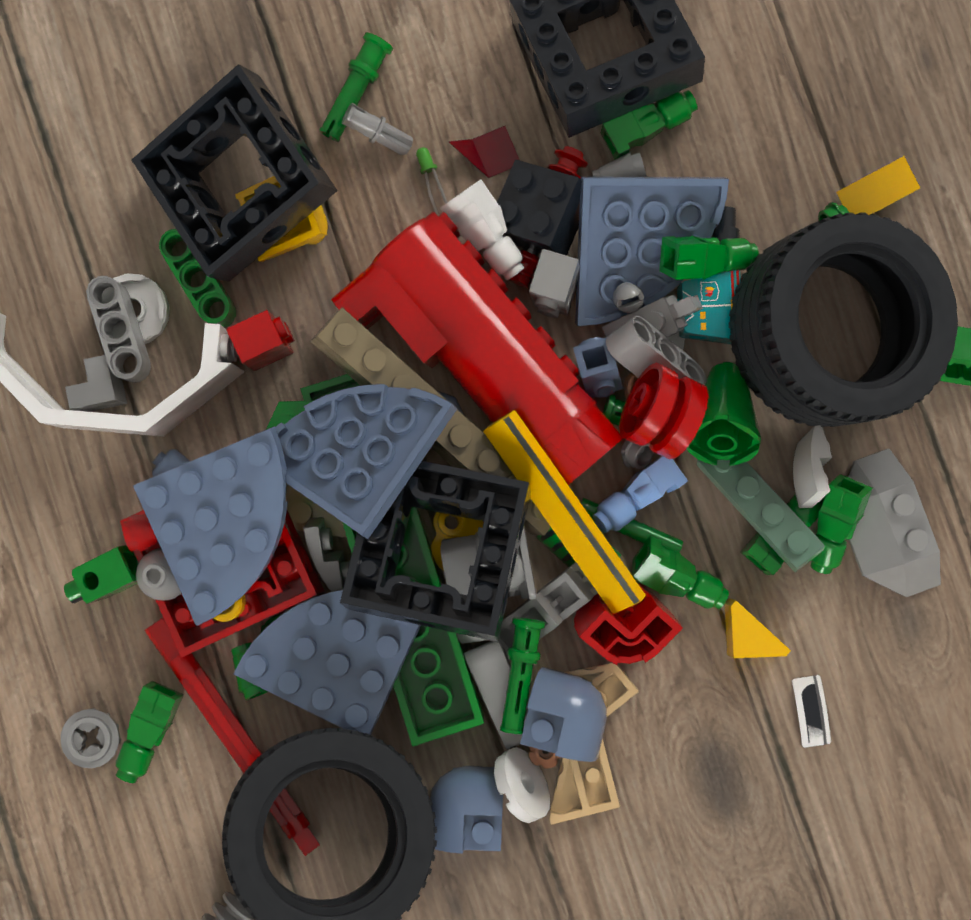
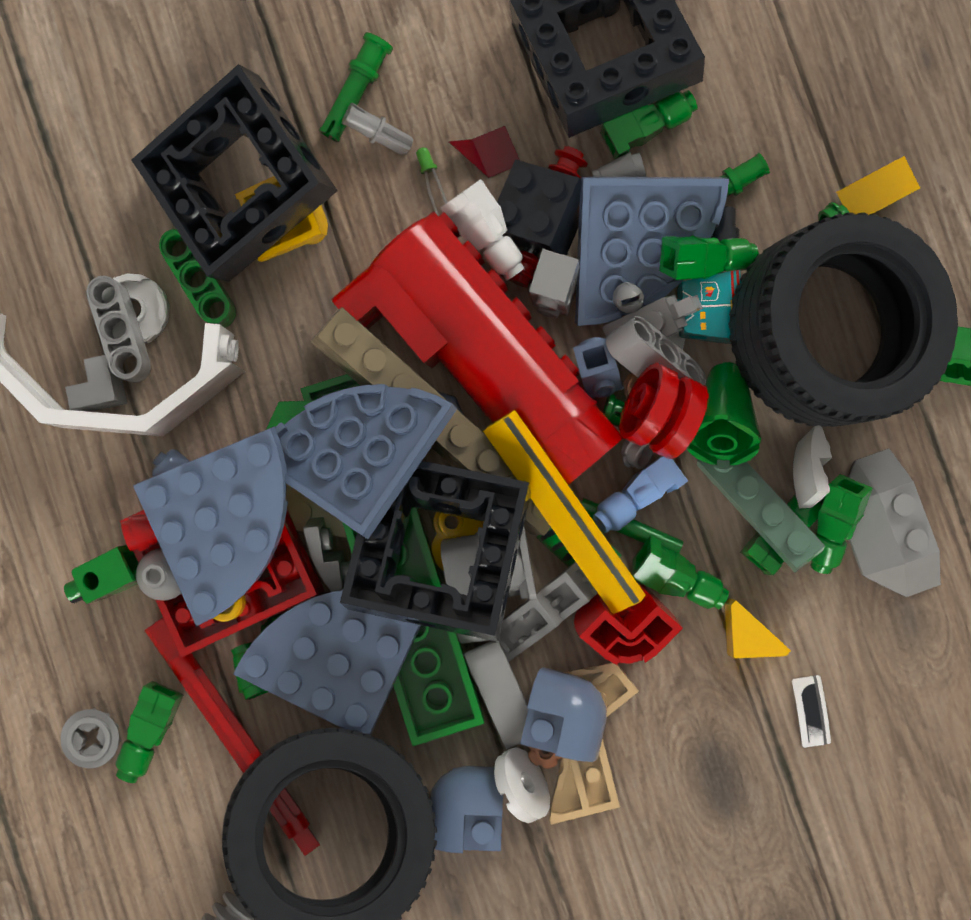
(261, 340): red brick -> none
(523, 650): green pin -> none
(745, 174): none -> green pin

